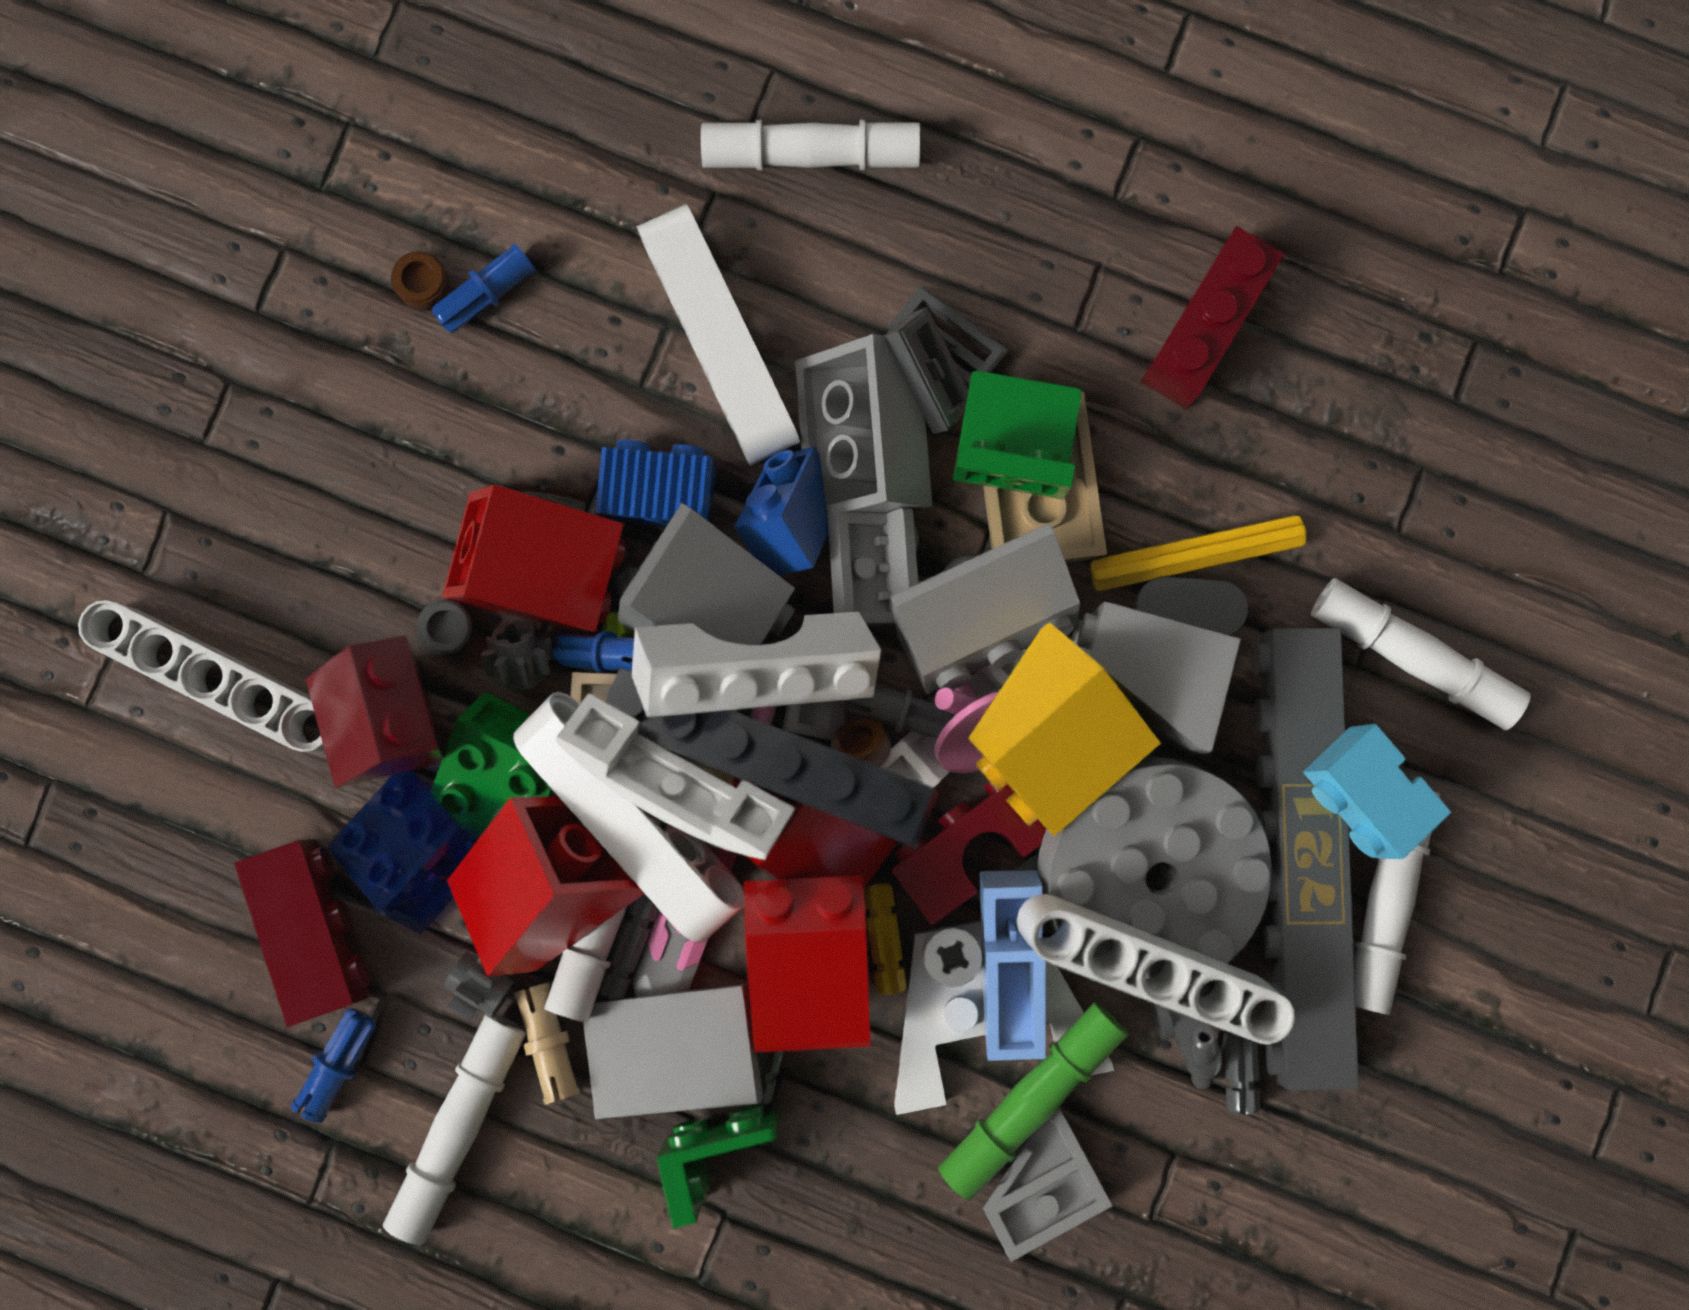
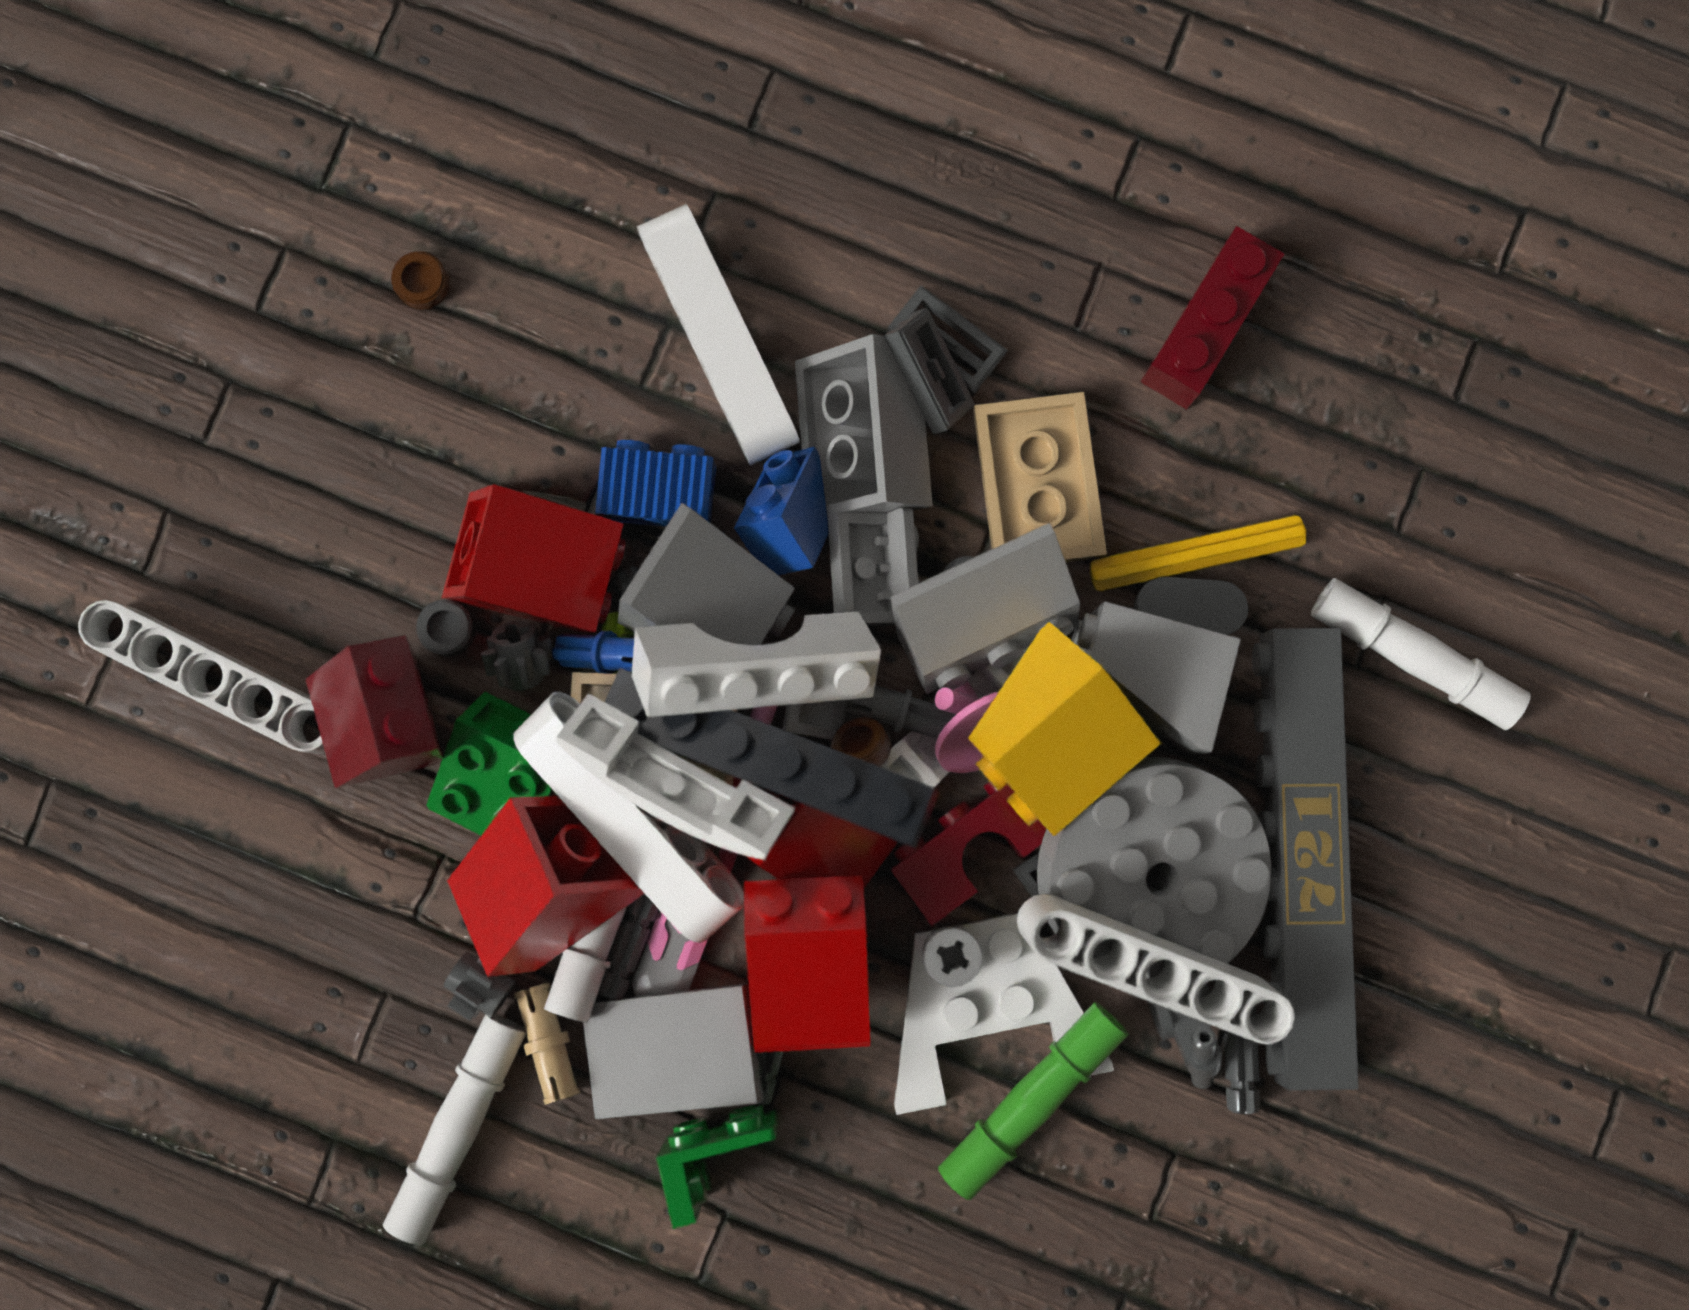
(302, 930): dark red brick -> none
(334, 1065): blue axle -> none
(404, 851): clear blue bracket -> none
(483, 289): blue axle -> none
(810, 145): white piece -> none
(884, 939): yellow axle -> none
(1011, 969): light blue slope -> none
(1018, 435): green bracket -> none
(1045, 1190): light grey wing -> none
(1372, 795): medium azure brick -> none
(1385, 928): white piece -> none

